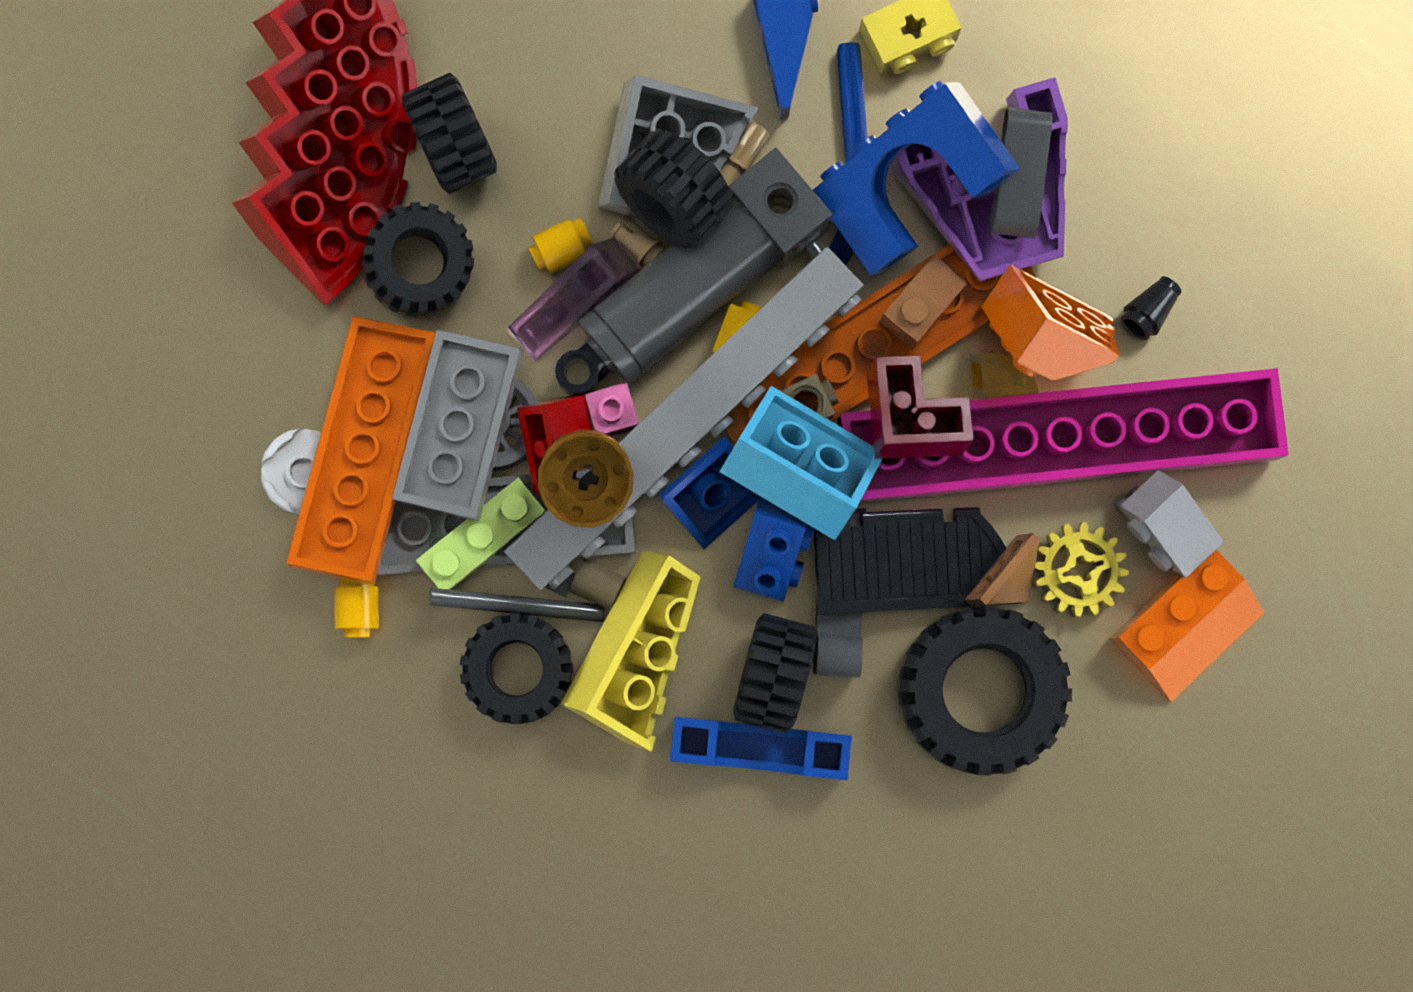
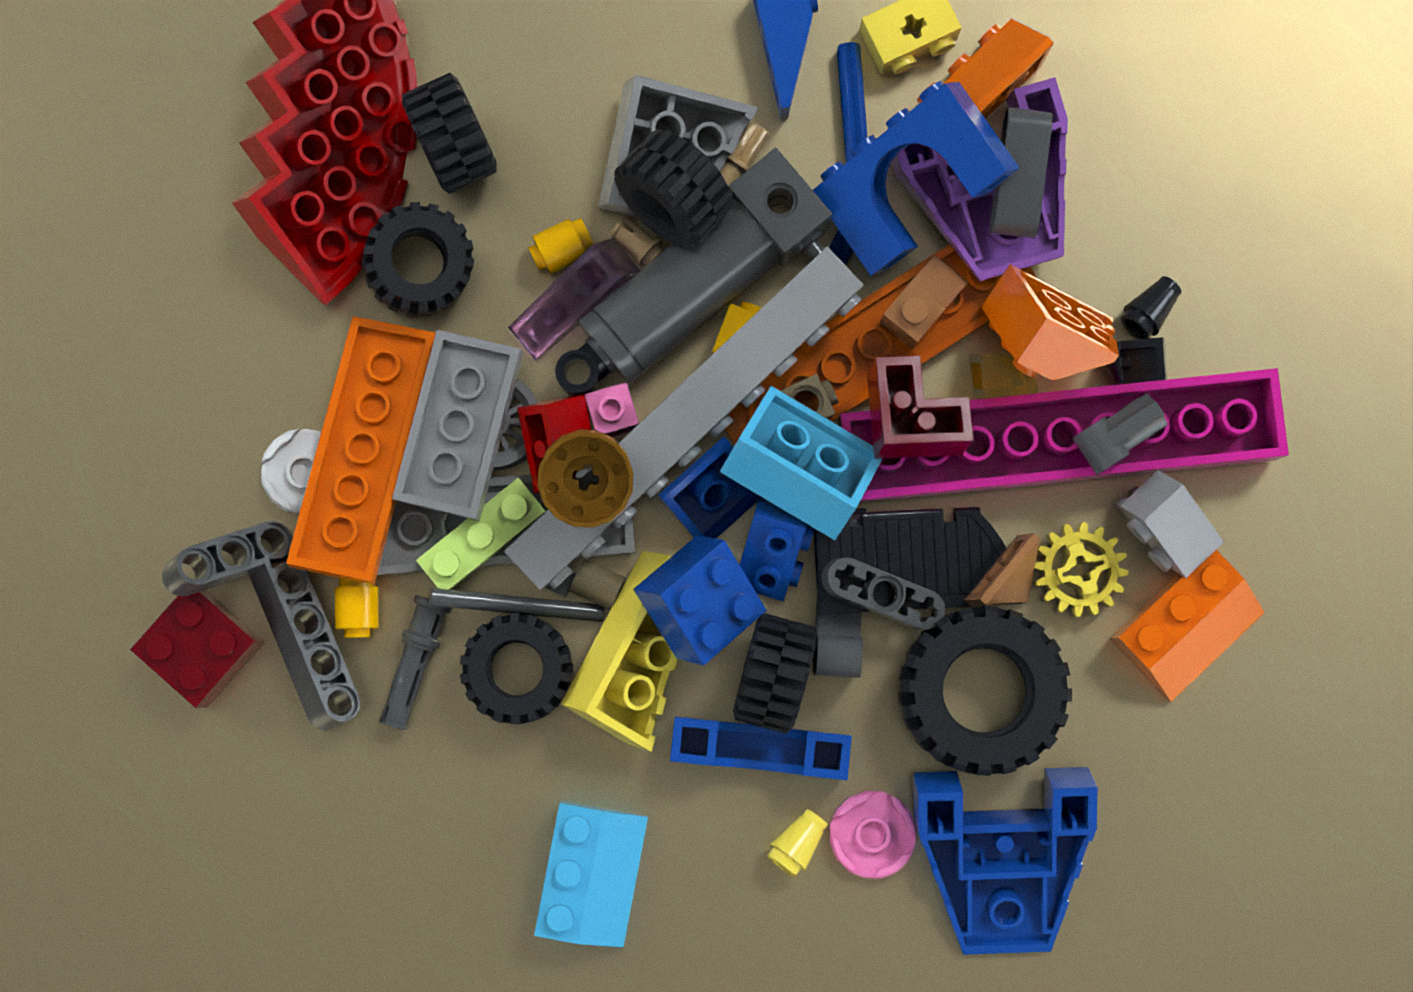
(197, 647): none -> dark red brick
(280, 611): none -> dark grey beam
(419, 642): none -> dark grey pin
(591, 875): none -> medium azure slope
(700, 599): none -> blue brick
(796, 845): none -> light yellow cone
(858, 571): none -> dark grey beam
(872, 834): none -> bright pink tile
(1001, 64): none -> orange slope
(1006, 869): none -> blue wedge
(1113, 437): none -> dark grey piece
(1139, 361): none -> black plate

